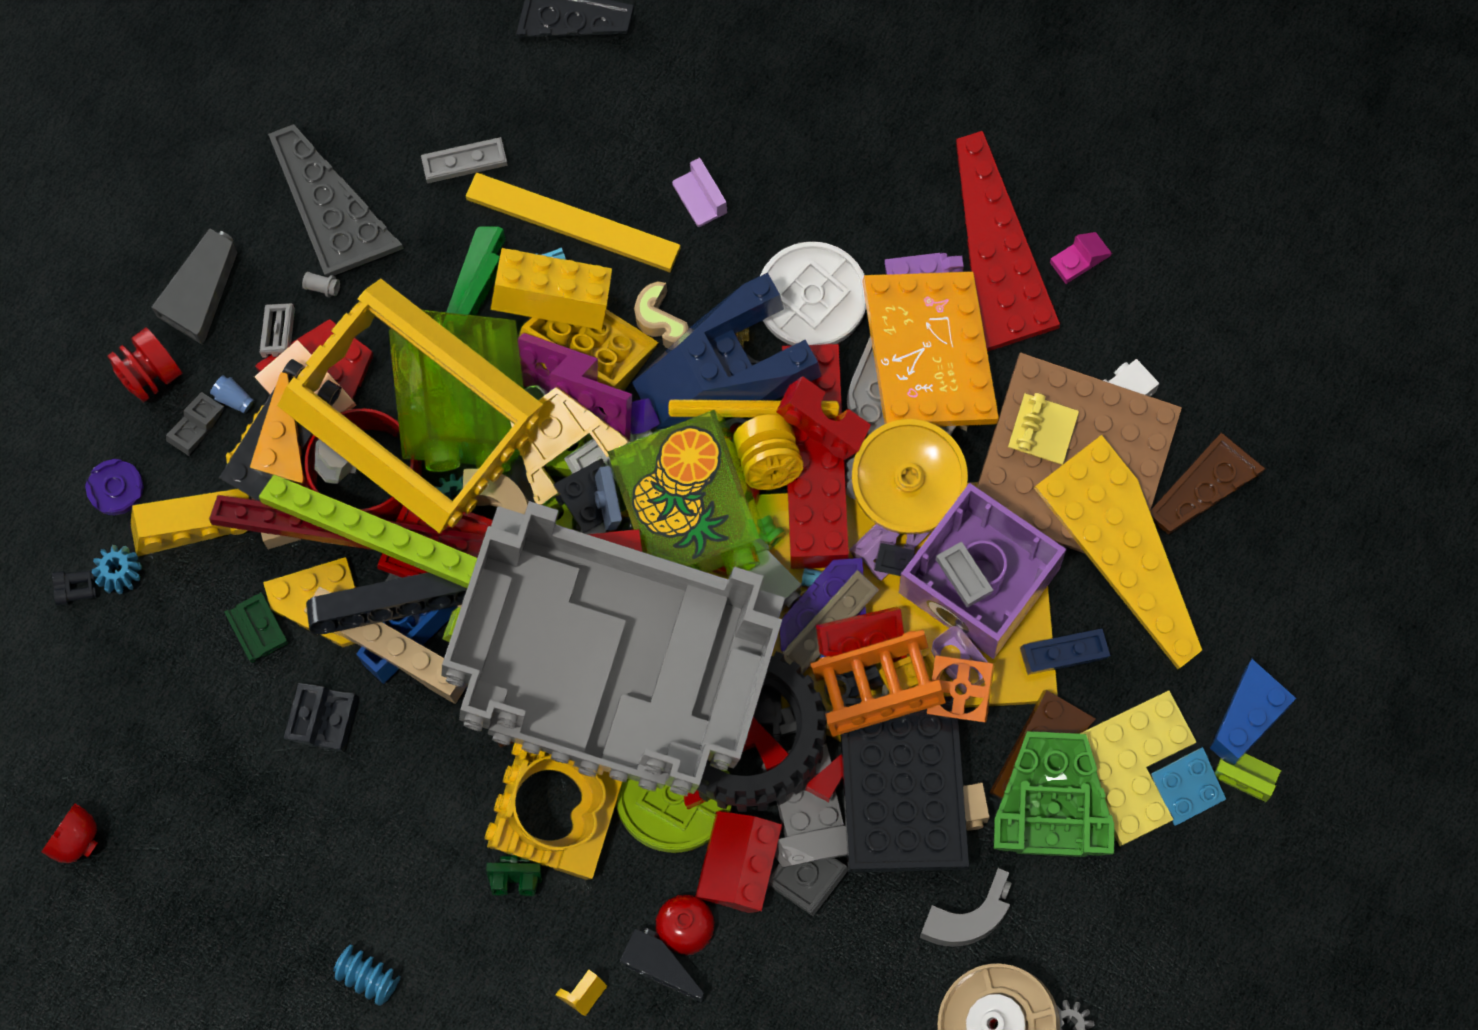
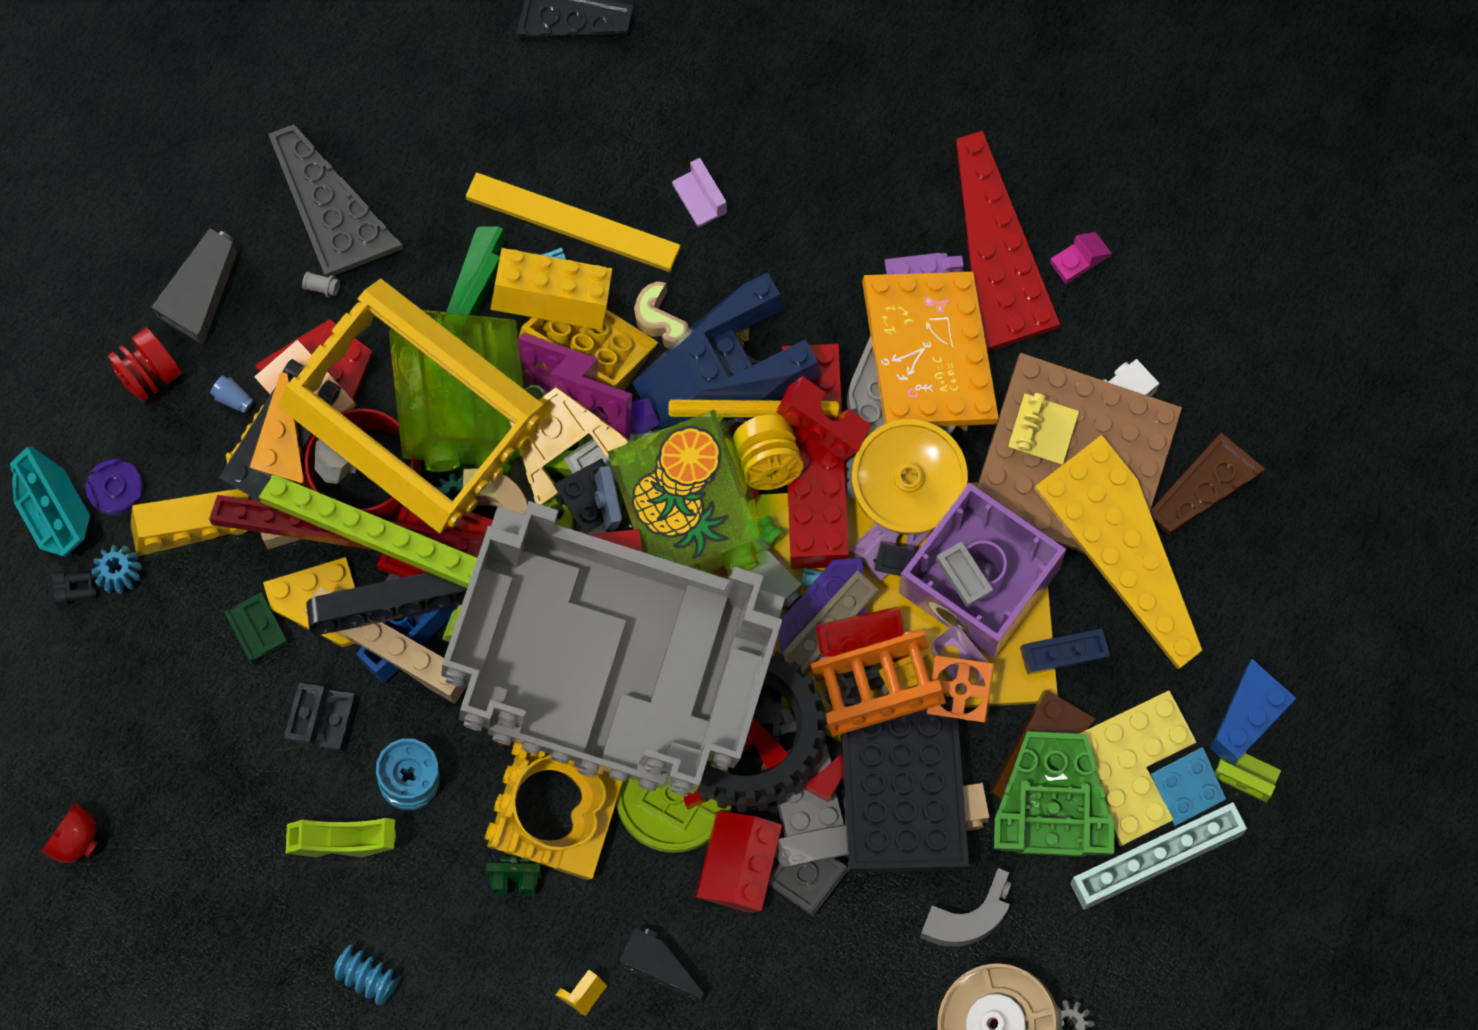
(48, 502): none -> teal wedge
(196, 423): dark grey slope -> none
(276, 349): light grey tile -> none
(342, 838): none -> lime arch
(402, 759): none -> dark azure wheel
(464, 160): light grey tile -> none
(685, 924): red cylinder -> none
(818, 292): white plate -> none
(1158, 856): none -> light aqua brick

